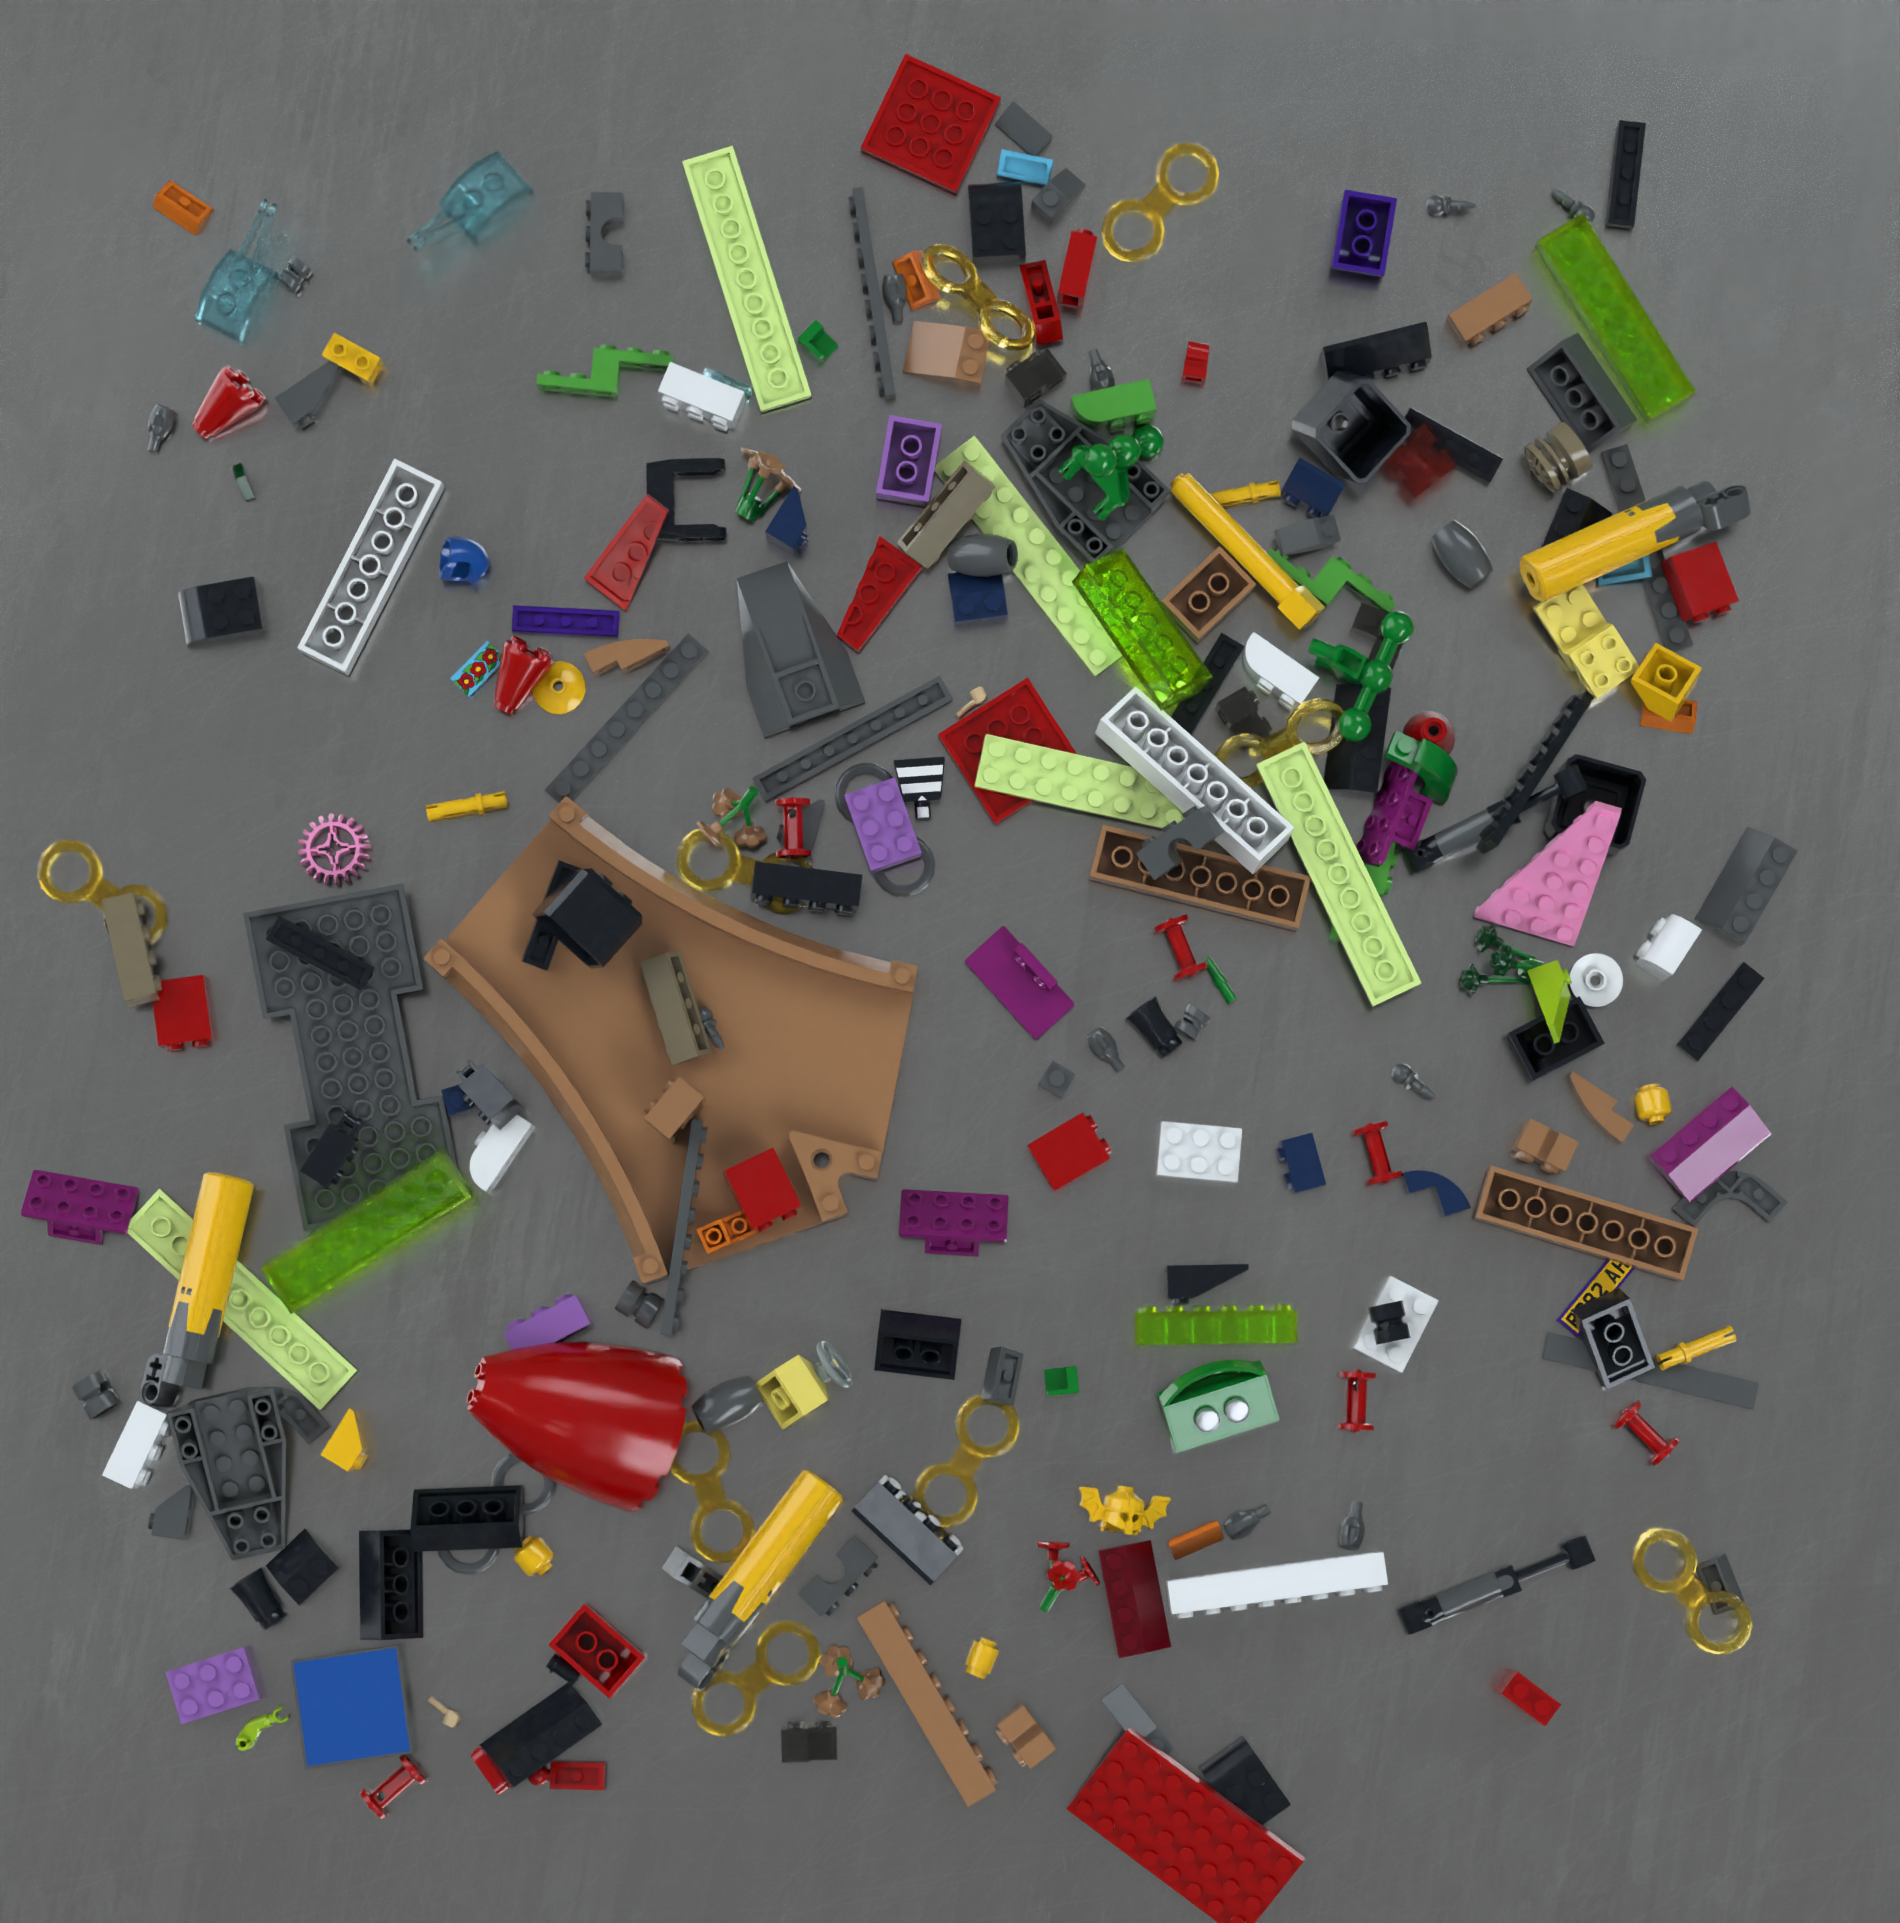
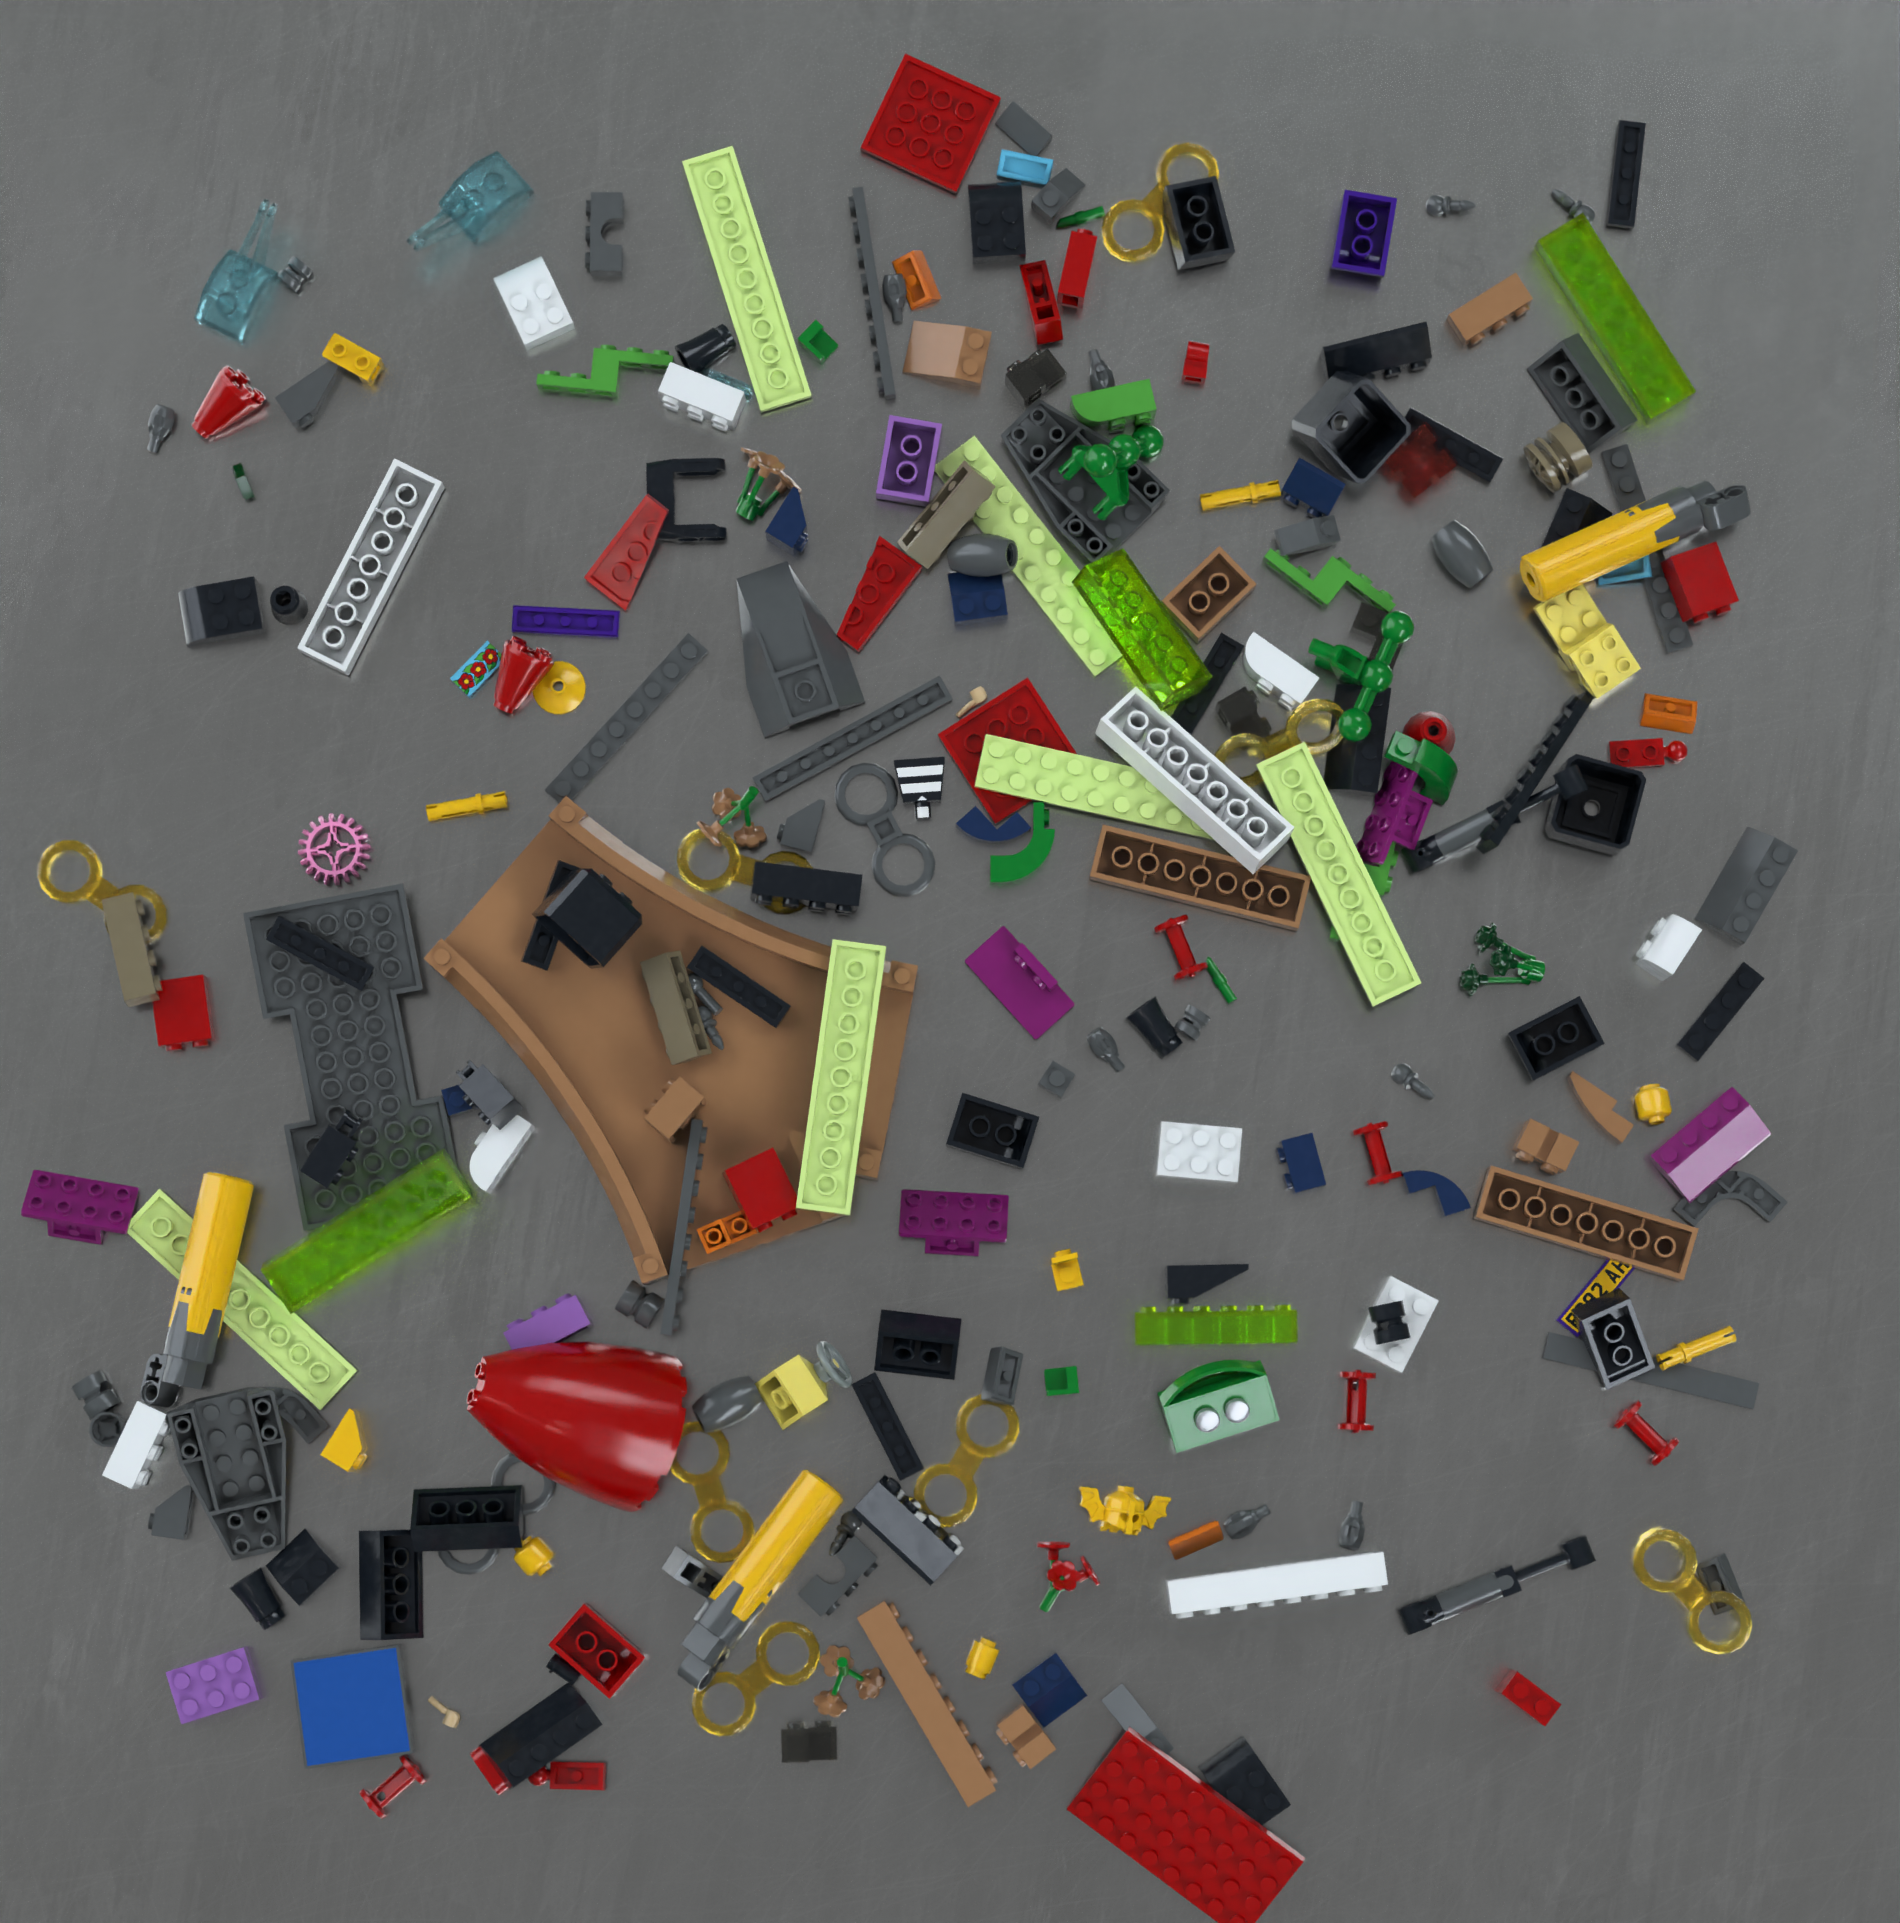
(107, 1428): none -> dark grey wheel
(182, 207): orange slope -> none
(254, 1726): lime arm -> none
(291, 613): none -> black plant
(462, 560): blue piece -> none
(534, 303): none -> white brick
(625, 653): medium nougat slope -> none
(697, 987): none -> dark grey bar
(705, 348): none -> black plant
(739, 986): none -> black plate
(793, 828): red hose -> none
(841, 1077): none -> yellowish green plate
(849, 1524): none -> dark grey bar
(883, 825): medium lavender brick -> none
(887, 1426): none -> black plate
(978, 296): clear yellow bar -> none
(979, 828): none -> dark blue brick
(992, 1131): none -> black brick
(1017, 867): none -> green arch
(1049, 1689): none -> dark blue slope
(1066, 1270): none -> yellow bracket
(1069, 1151): red brick -> none
(1080, 217): none -> green piece
(1134, 1598): dark red slope -> none
(1161, 854): dark grey arch -> none
(1197, 223): none -> black brick
(1295, 601): yellow brick -> none
(1552, 994): lime slope -> none
(1558, 883): bright pink wing -> none
(1608, 973): white dish -> none
(1645, 752): none -> red plate
(1665, 681): yellow slope -> none

